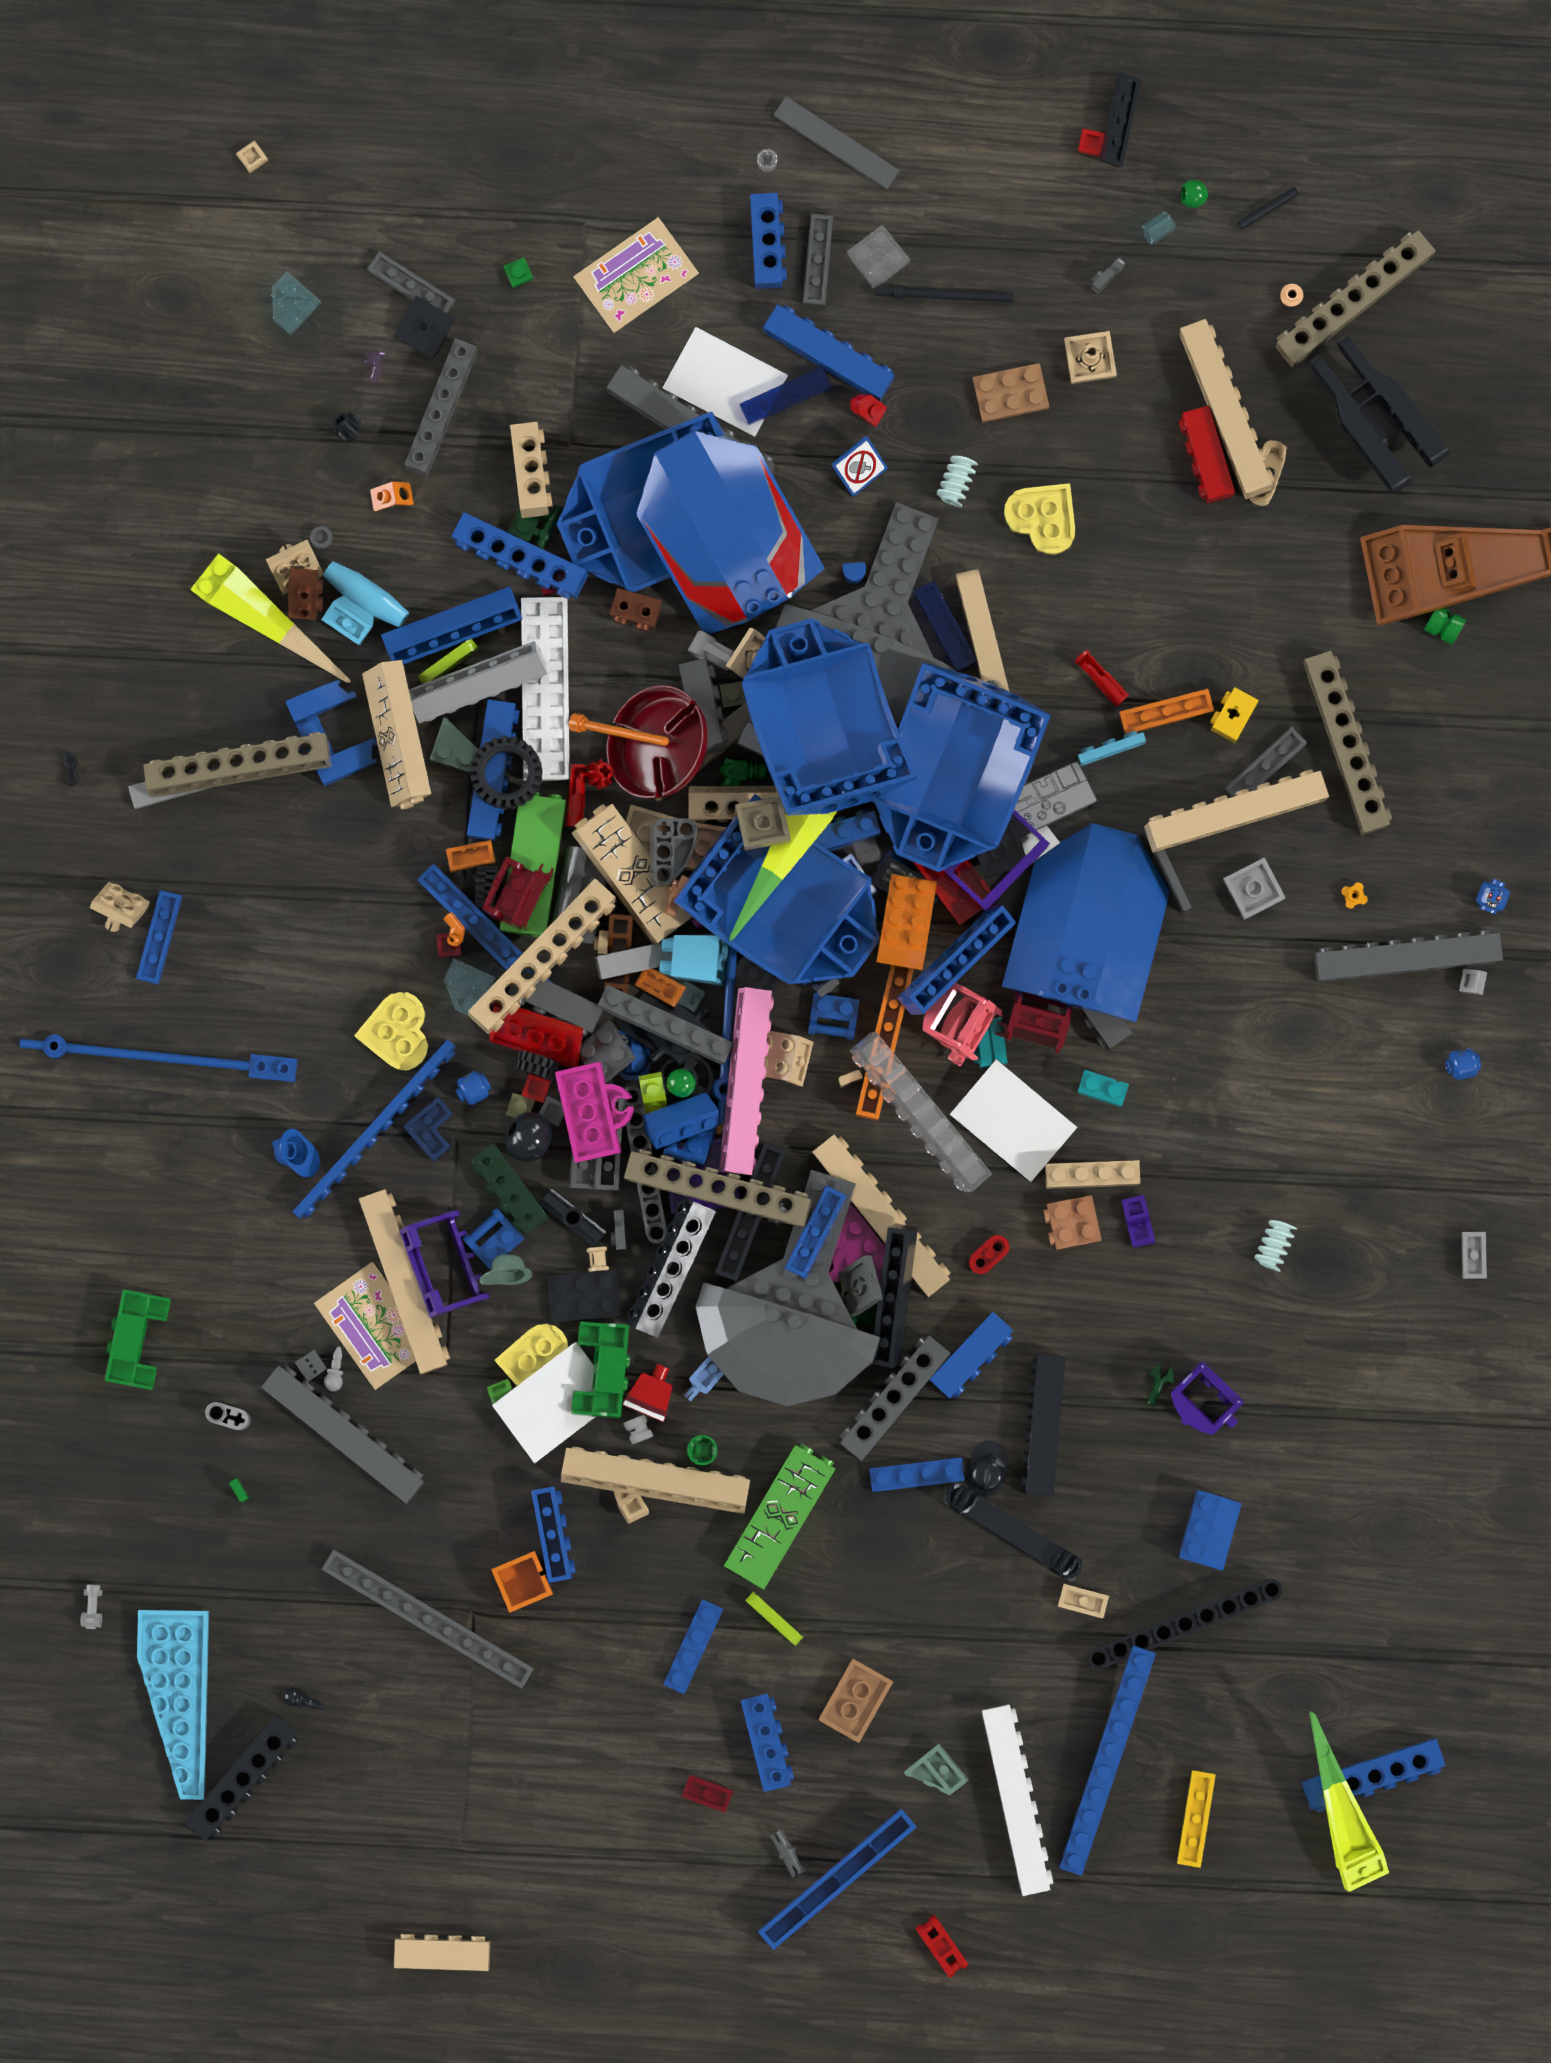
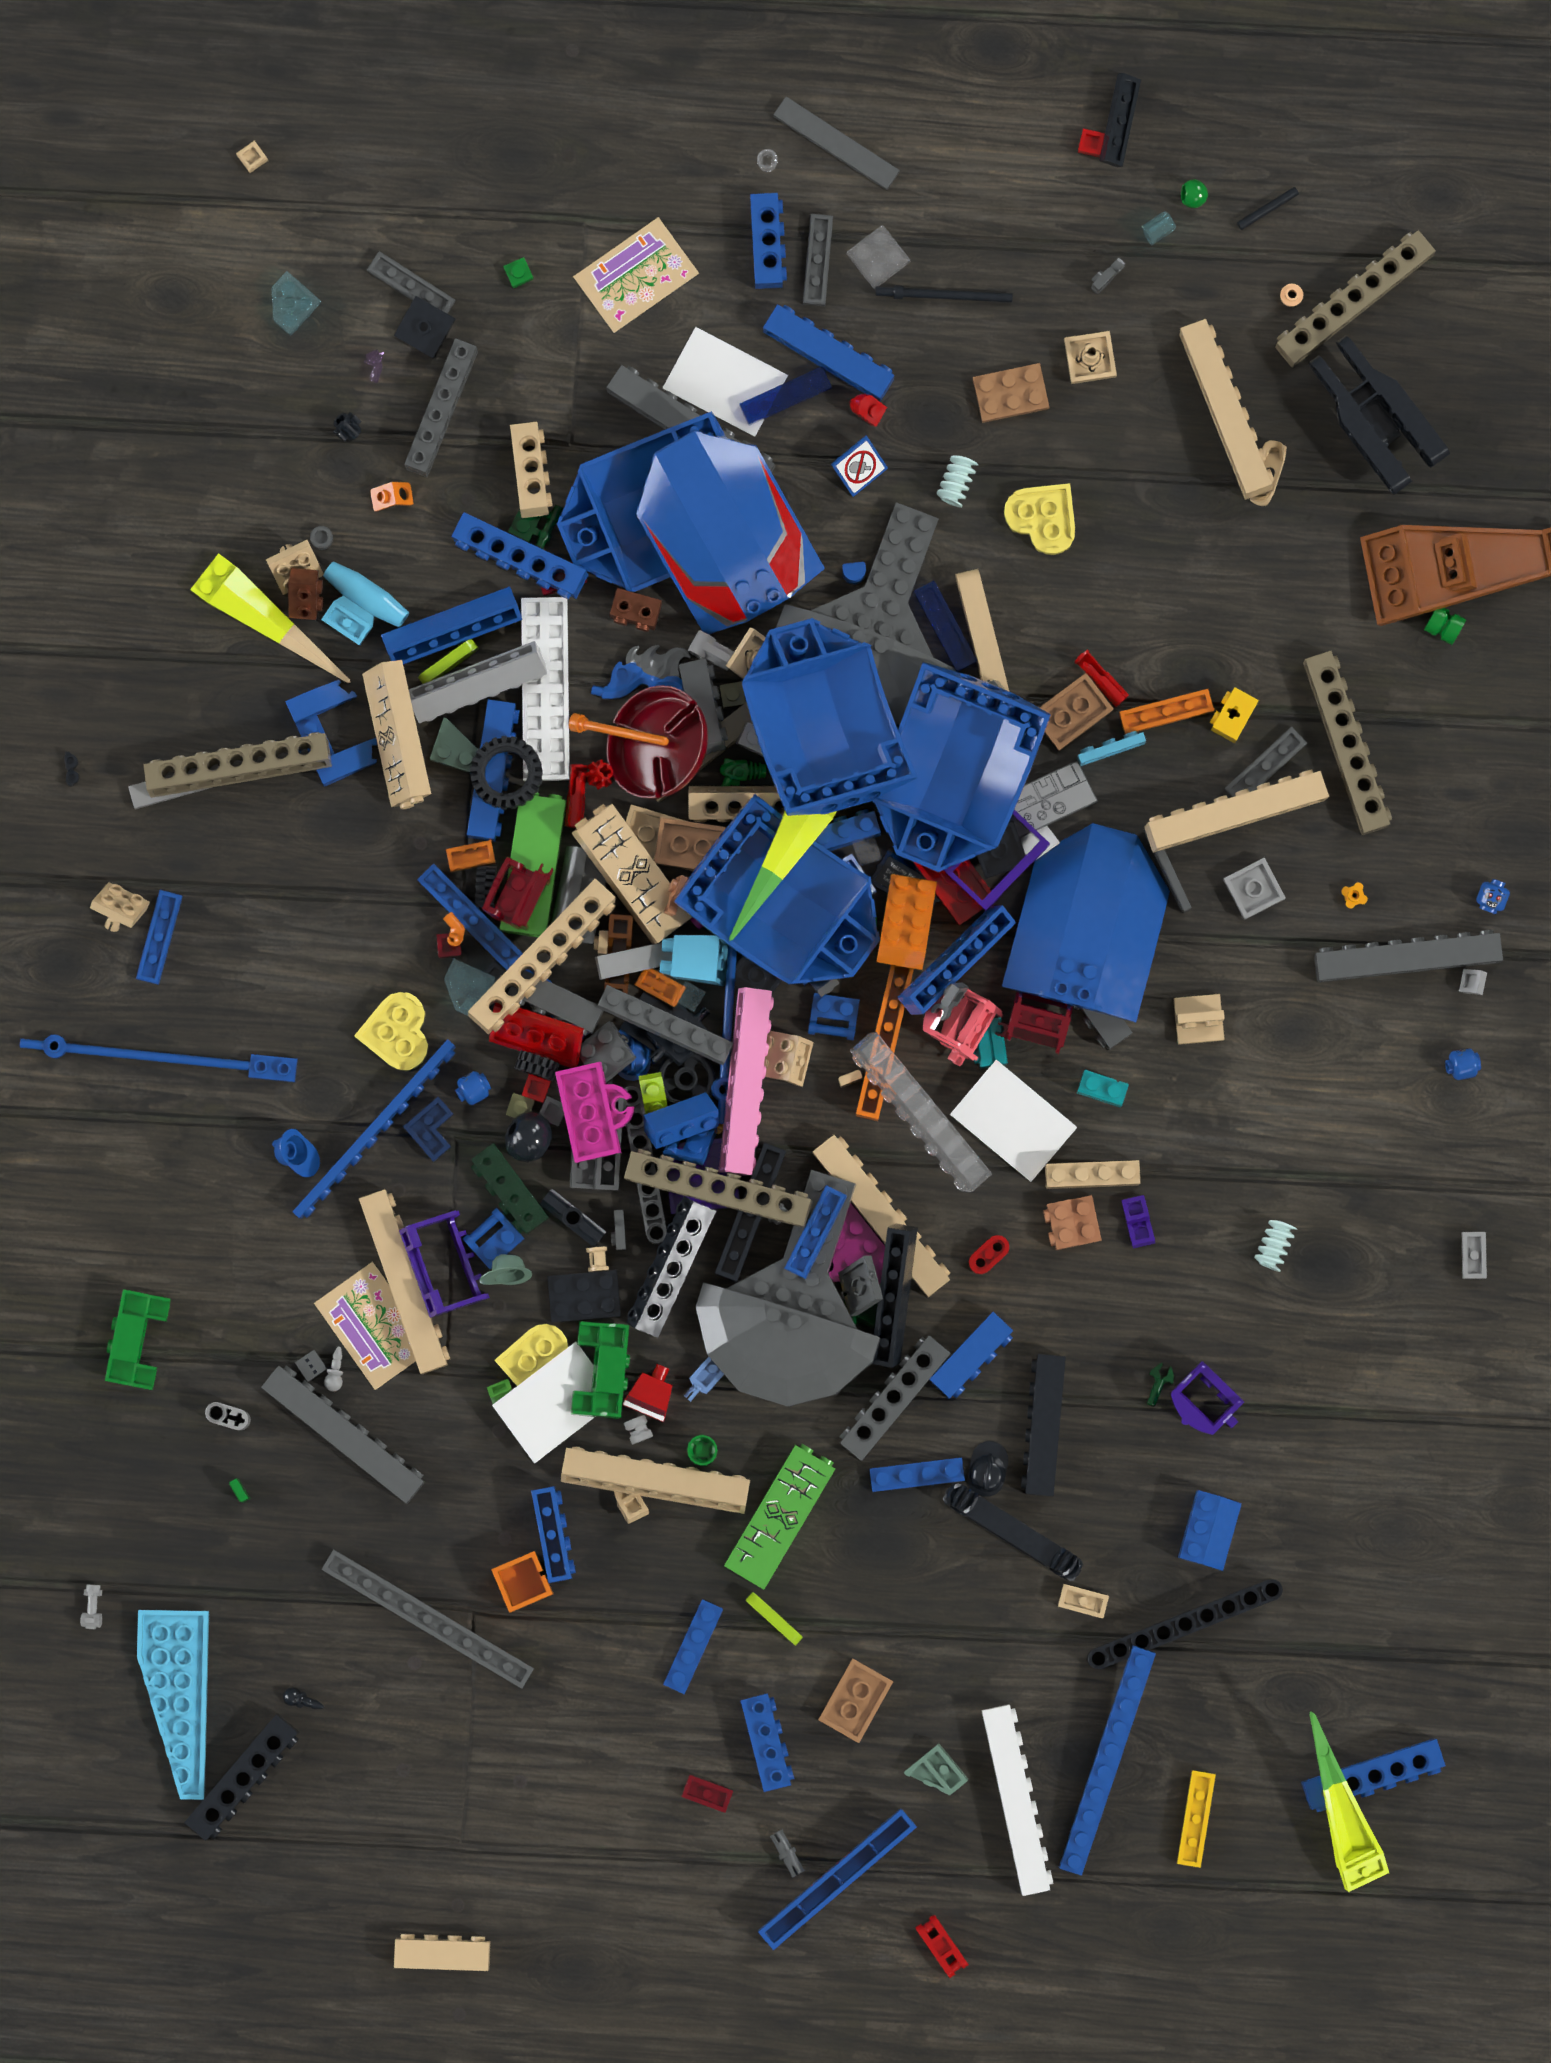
(644, 669): none -> piece
(678, 848): dark grey beam -> none
(681, 1083): green piece -> none
(762, 823): dark tan plate -> none
(952, 997): none -> dark grey plate
(1075, 711): none -> medium nougat plate
(1199, 1019): none -> tan bracket
(1207, 455): red brick -> none

